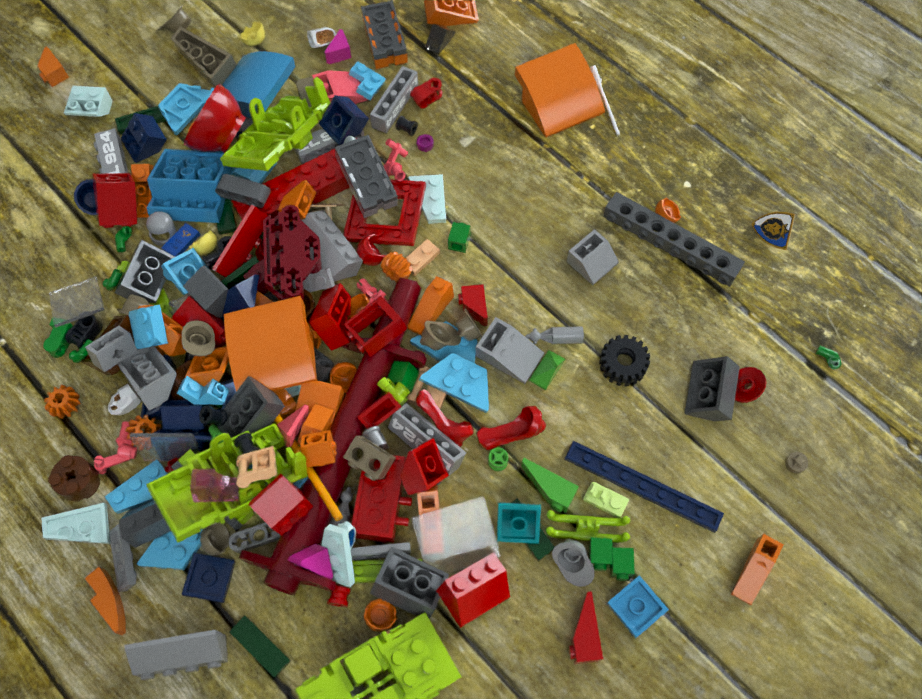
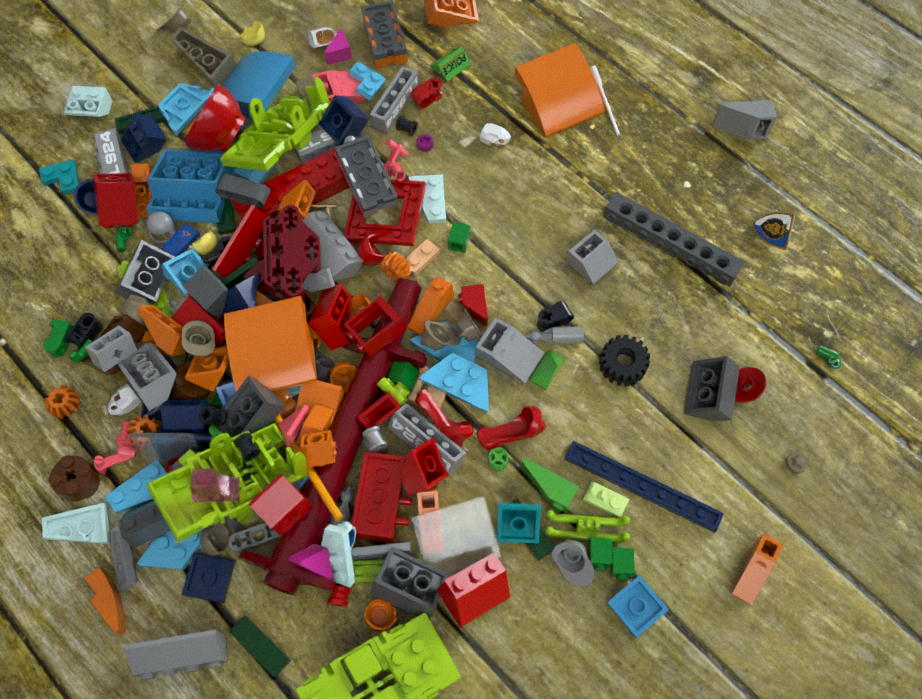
(51, 68): orange slope -> none
(64, 173): none -> teal plate
(76, 301): clear piece -> none
(110, 284): green arm -> none
(148, 327): medium azure slope -> none
(210, 394): medium azure slope -> none
(263, 466): light nougat plate -> none
(370, 291): coral pin -> none
(370, 454): dark tan brick -> none
(439, 38): clear smoke slope -> none
(452, 63): none -> bright green panel
(494, 135): none -> white rock
(554, 316): none -> black piece
(586, 642): red slope -> none
(668, 210): orange hair -> none
(746, 118): none -> light grey slope

